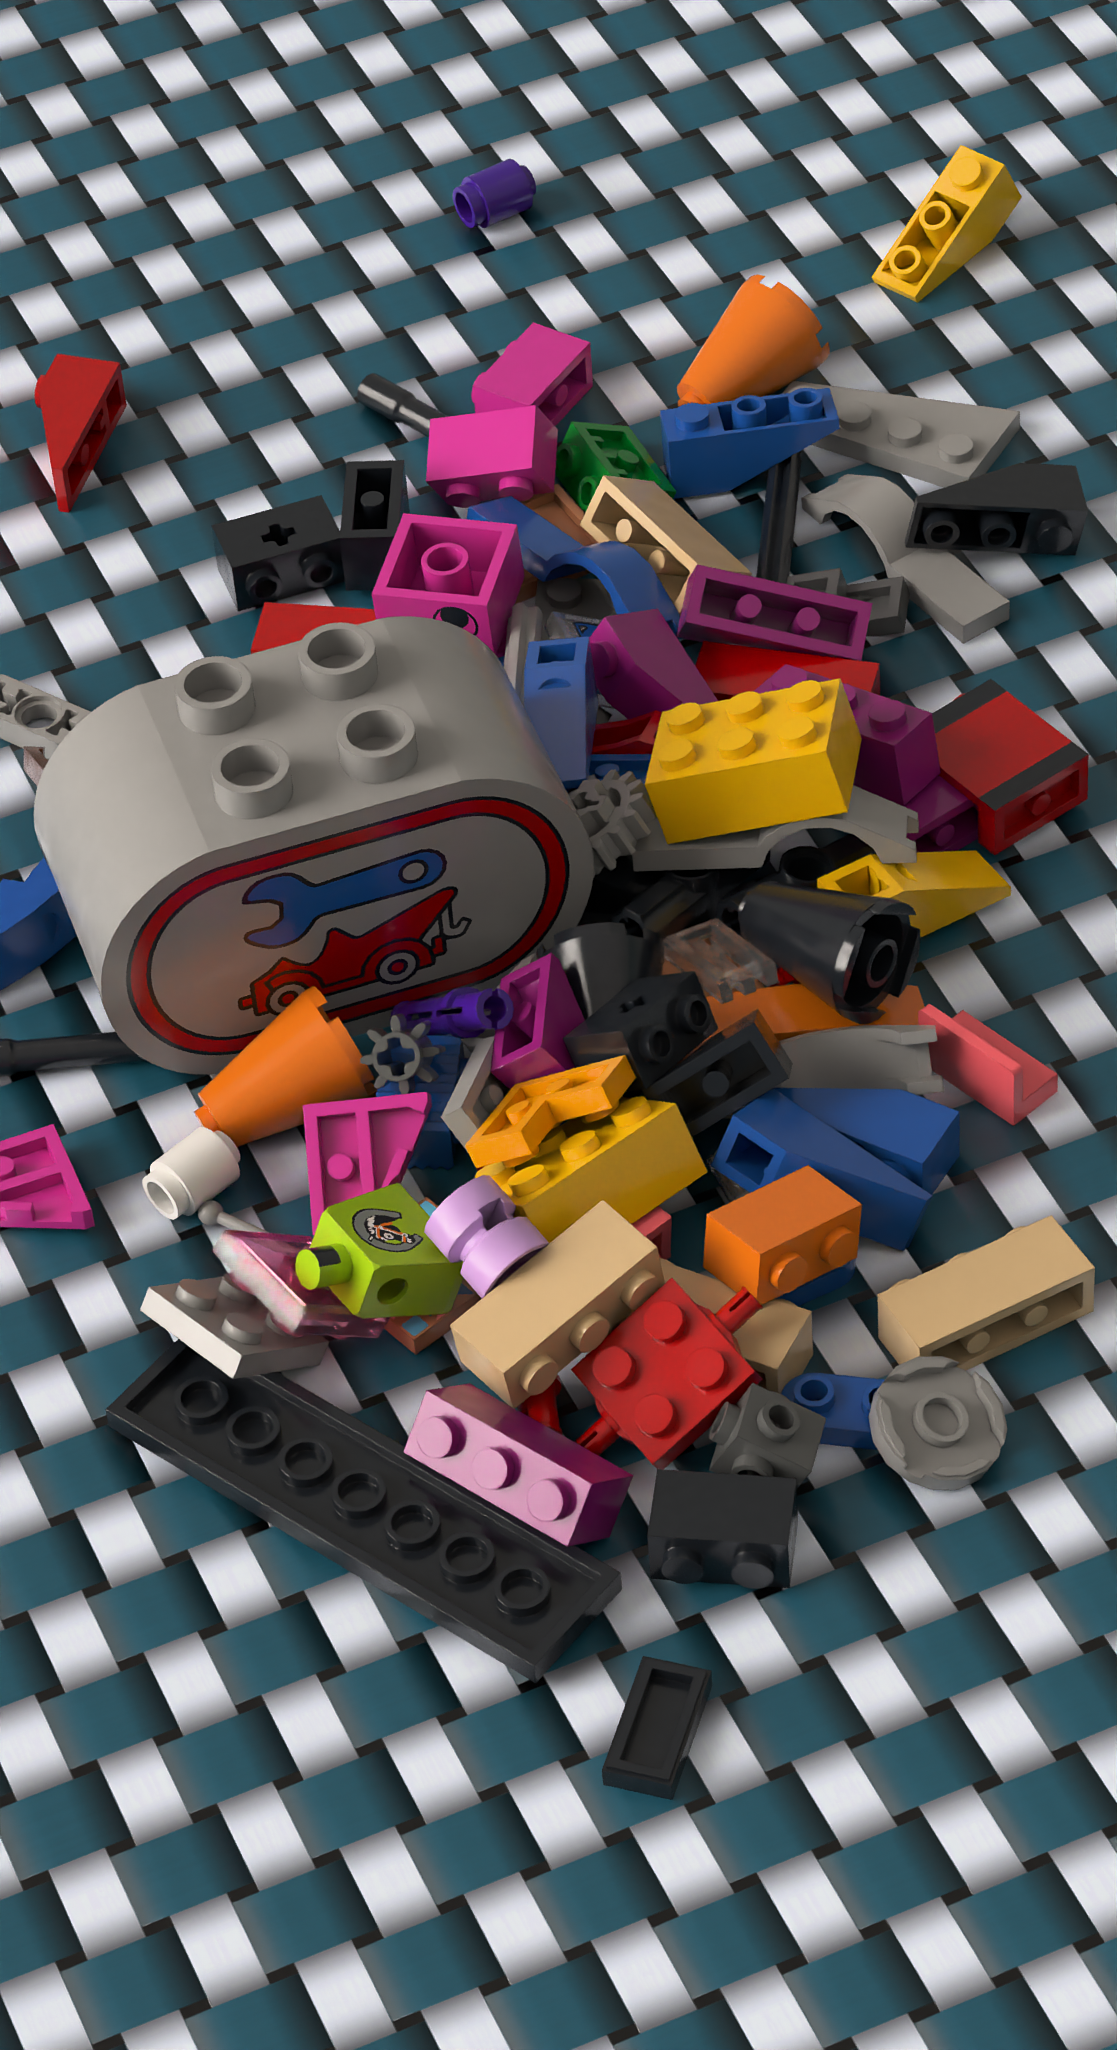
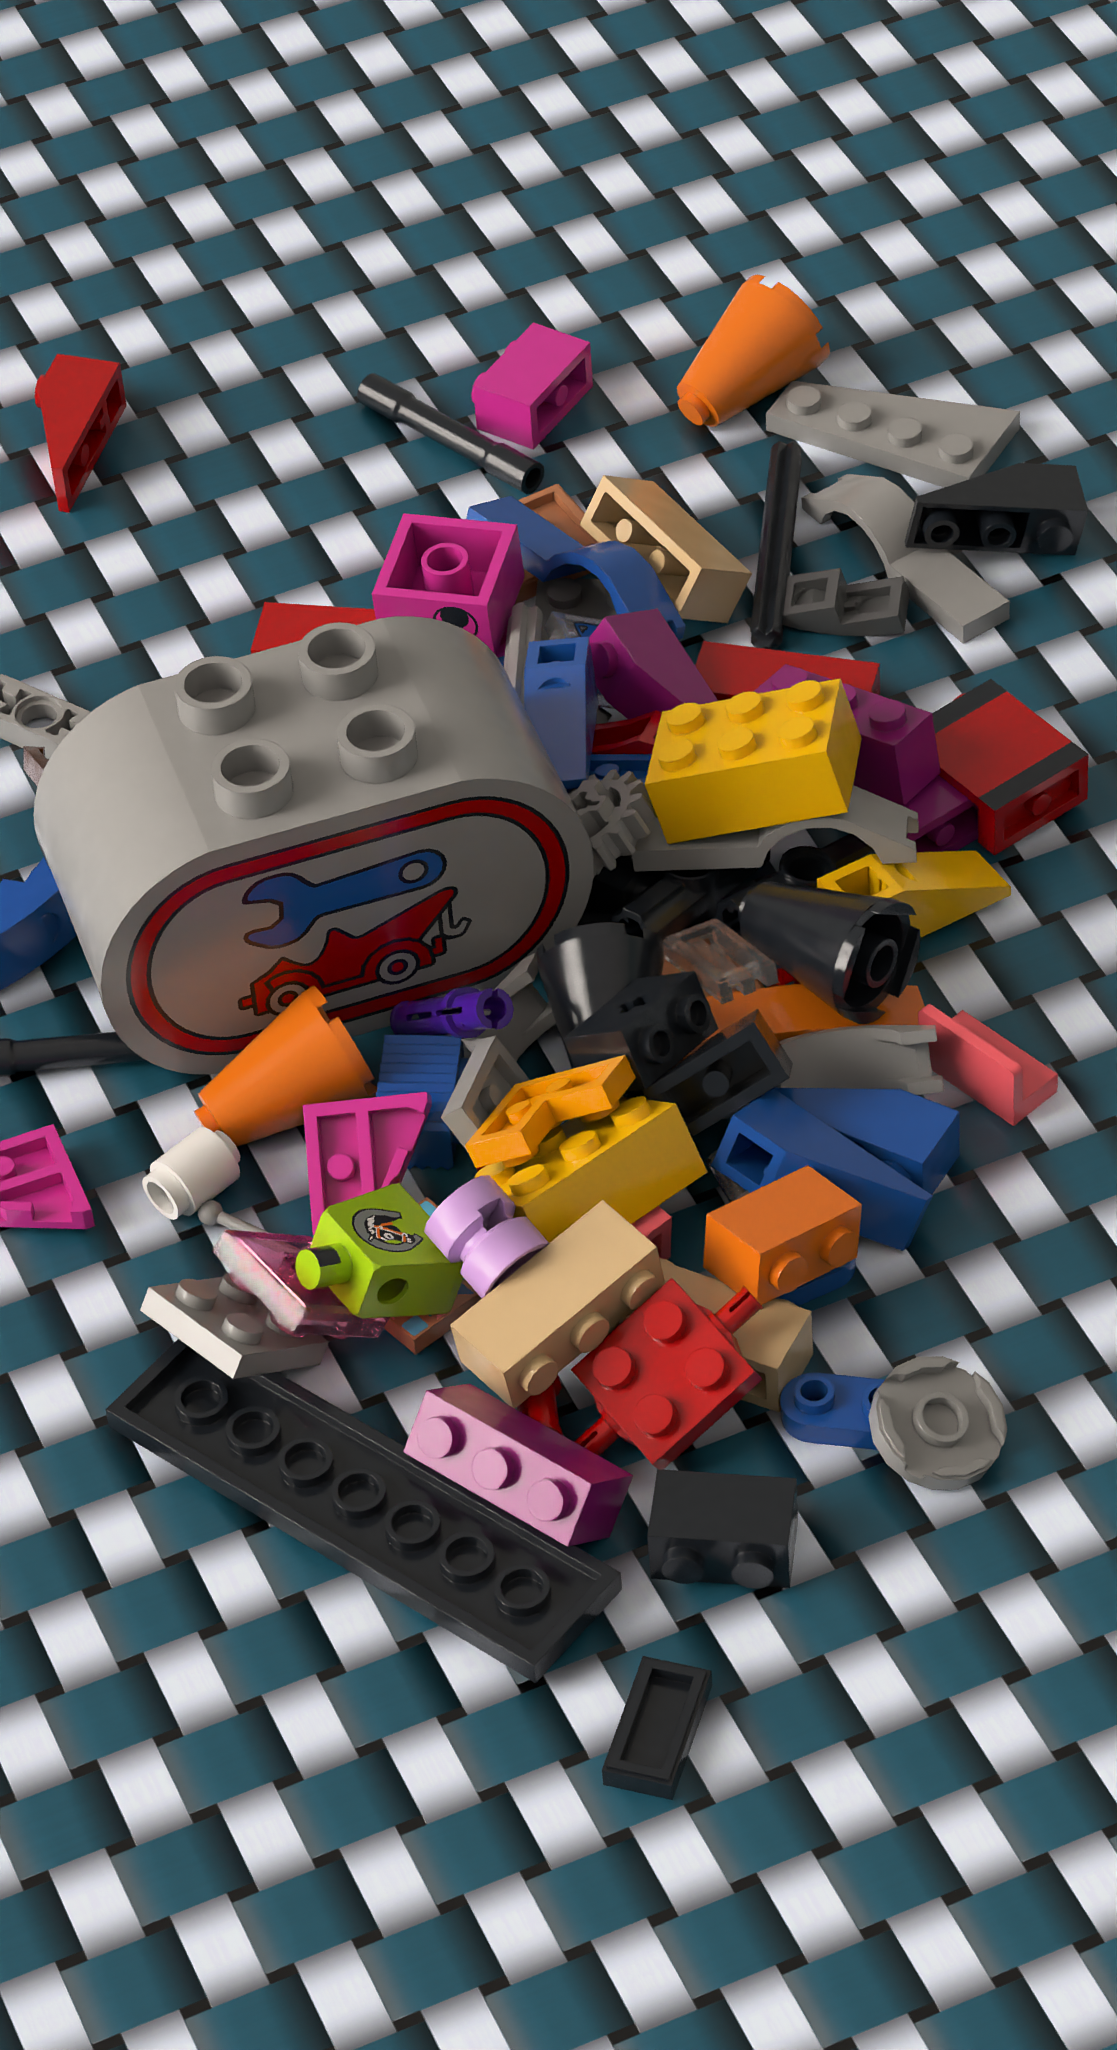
(279, 553): black brick -> none
(370, 517): black brick -> none
(408, 1038): dark grey gear -> none
(492, 456): dark pink brick -> none
(494, 194): dark purple brick -> none
(541, 1019): magenta slope -> none
(603, 450): green bracket -> none
(733, 441): blue slope -> none
(765, 1436): dark grey brick -> none
(771, 615): magenta brick -> none
(950, 225): yellow slope -> none
(989, 1298): tan brick -> none

